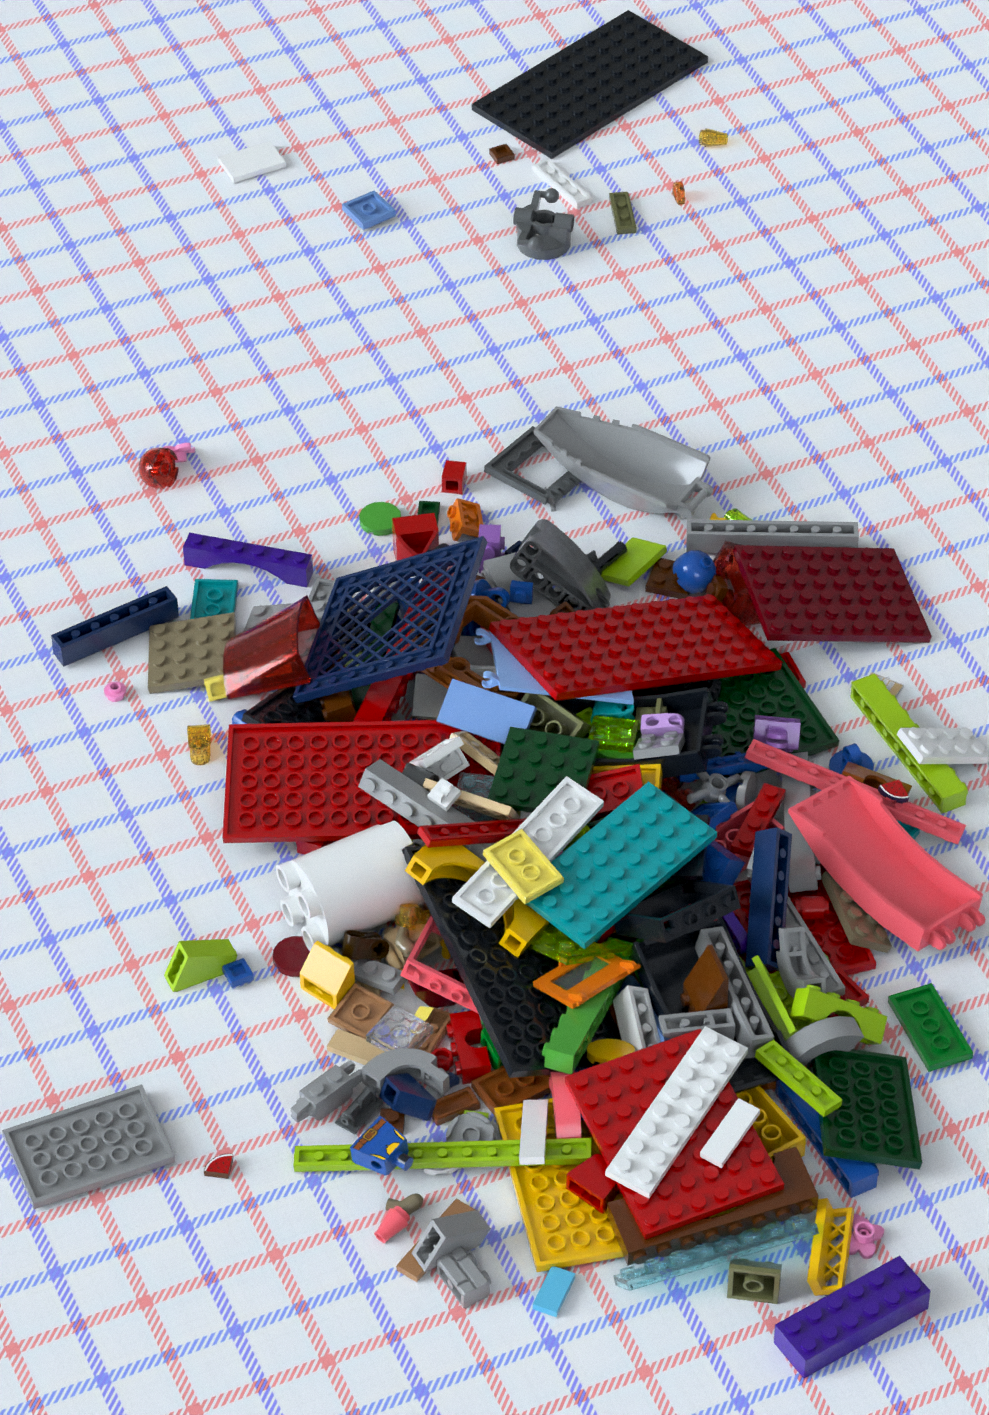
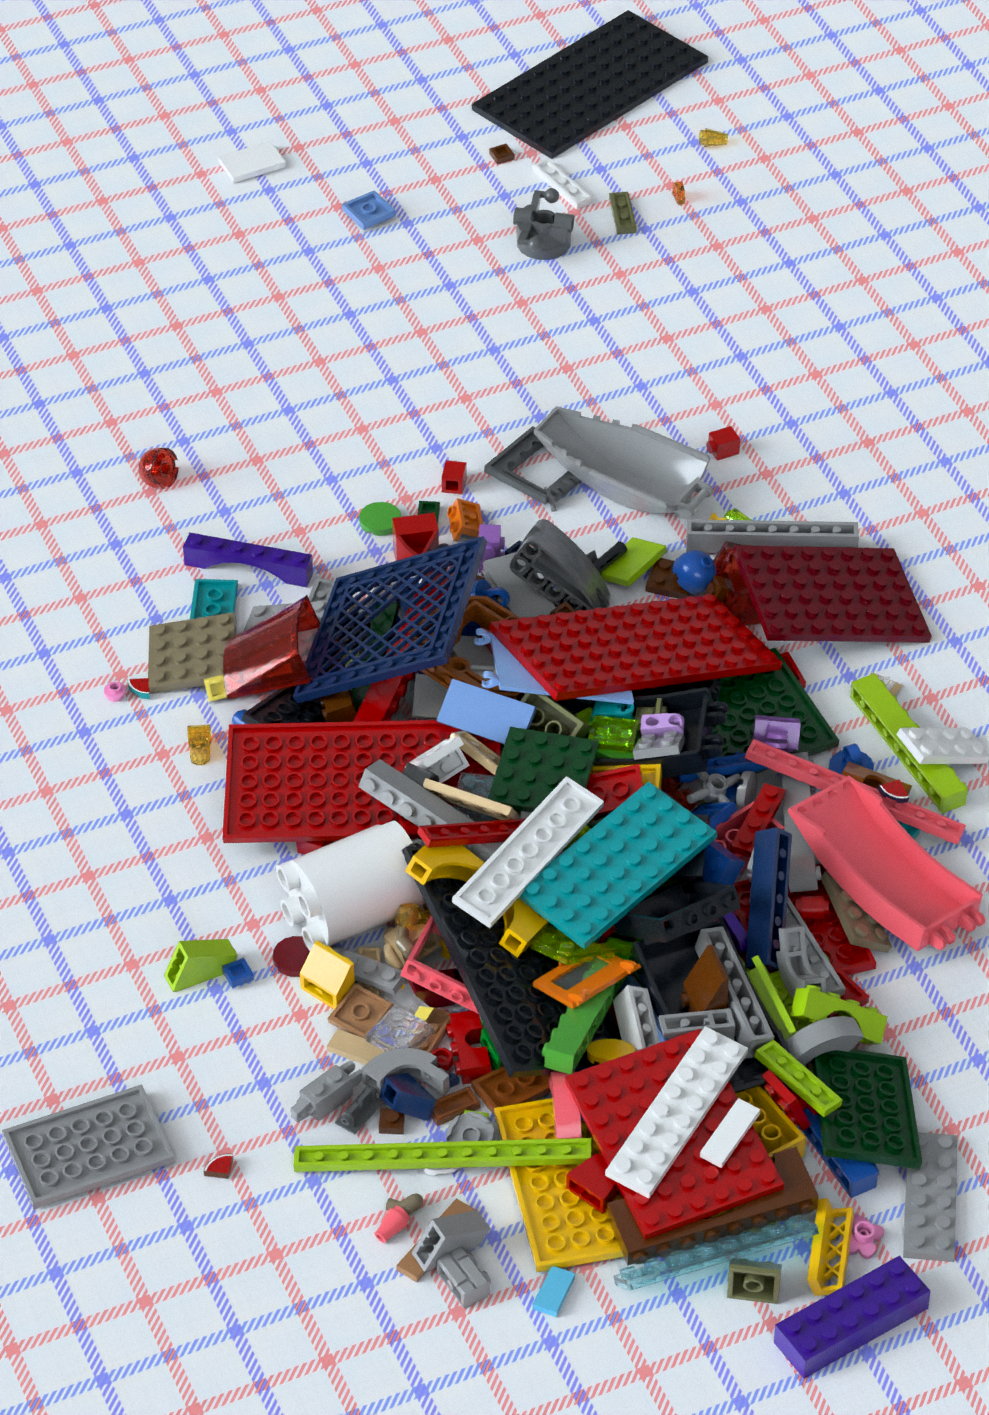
(114, 626): dark blue brick -> none
(140, 687): none -> tile
(181, 450): bright pink animal -> none
(364, 945): dark brown piece -> none
(381, 1148): blue torso -> none
(444, 794): white tile -> none
(521, 592): blue plate -> none
(523, 866): light yellow tile -> none
(533, 1132): white tile -> none
(723, 443): none -> red brick
(787, 1100): none -> red plate
(930, 1027): green plate -> none
(932, 1200): none -> light grey plate

